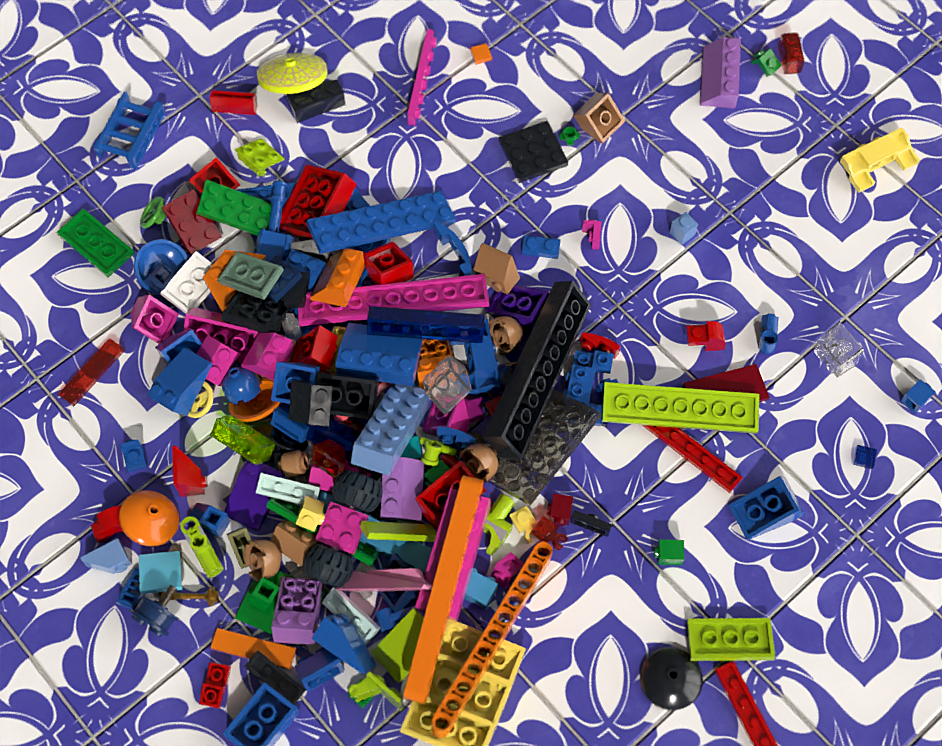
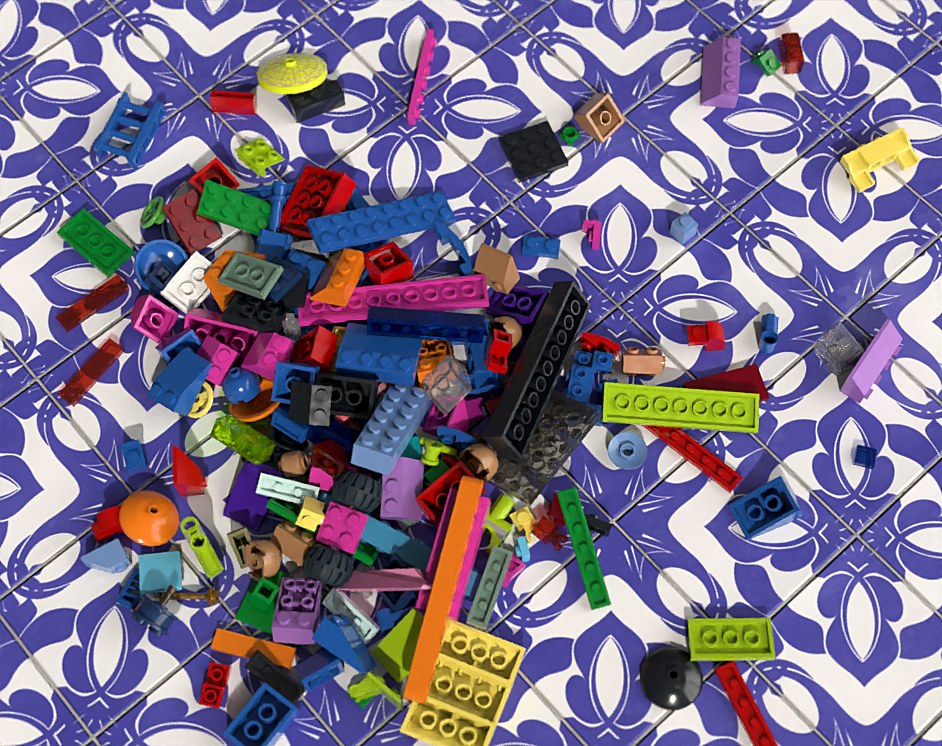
(92, 303): none -> clear red tile
(210, 518): blue slope -> none
(398, 531): lime tile -> none
(481, 53): orange tile -> none
(489, 587): none -> sand green plate
(490, 645): orange beam -> none
(497, 351): none -> red brick
(521, 549): none -> medium azure plate
(583, 548): none -> green tile
(627, 442): none -> medium blue dish
(642, 361): none -> nougat brick
(669, 552): green brick -> none
(872, 363): none -> slope
(918, 396): blue brick -> none

